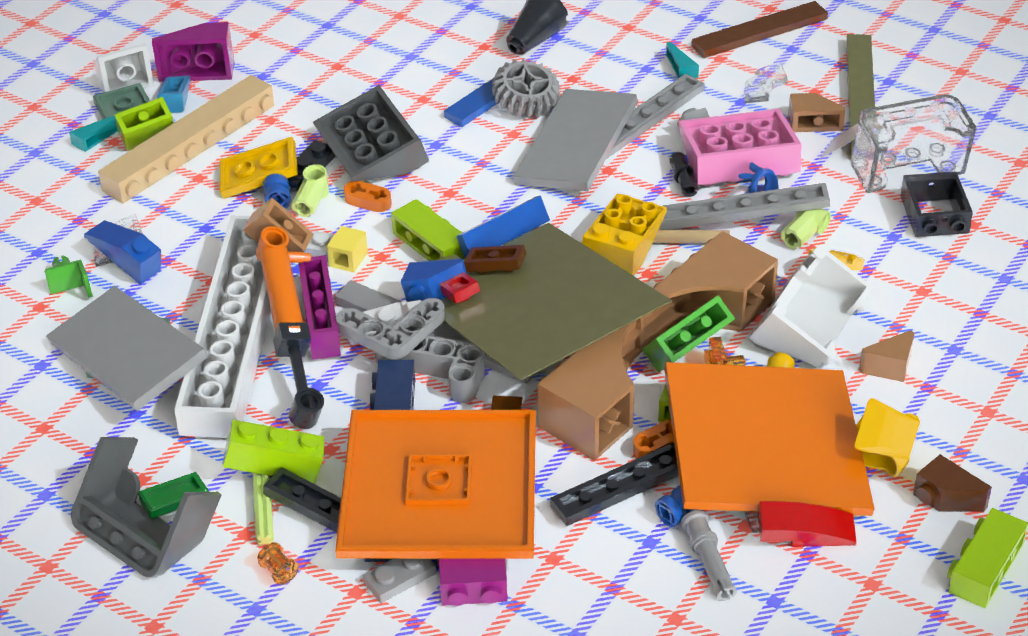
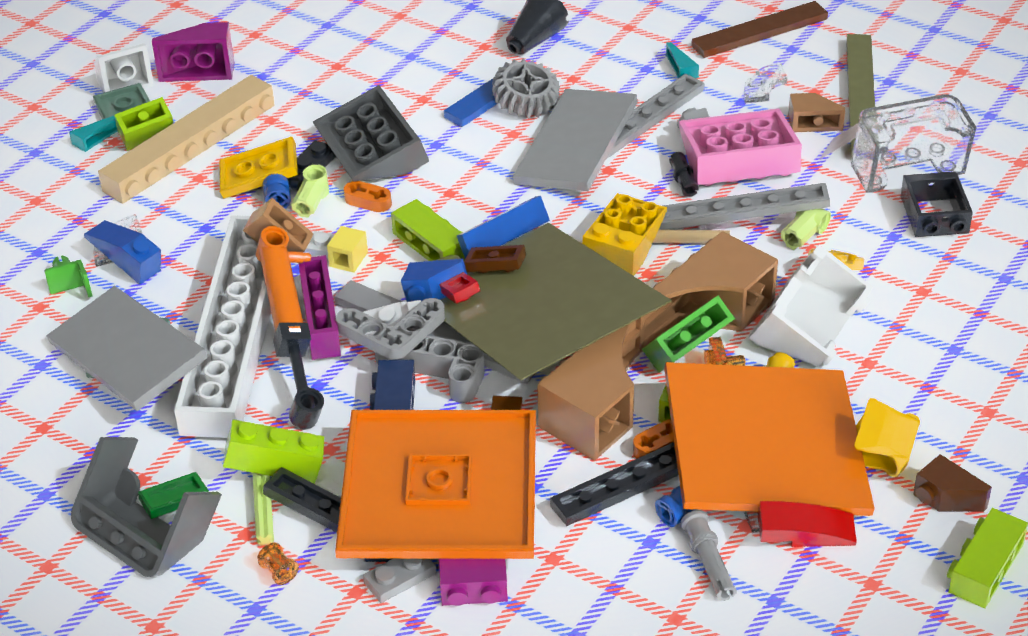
(175, 92): dark azure slope -> none
(771, 180): blue piece -> none
(888, 357): medium nougat slope -> none

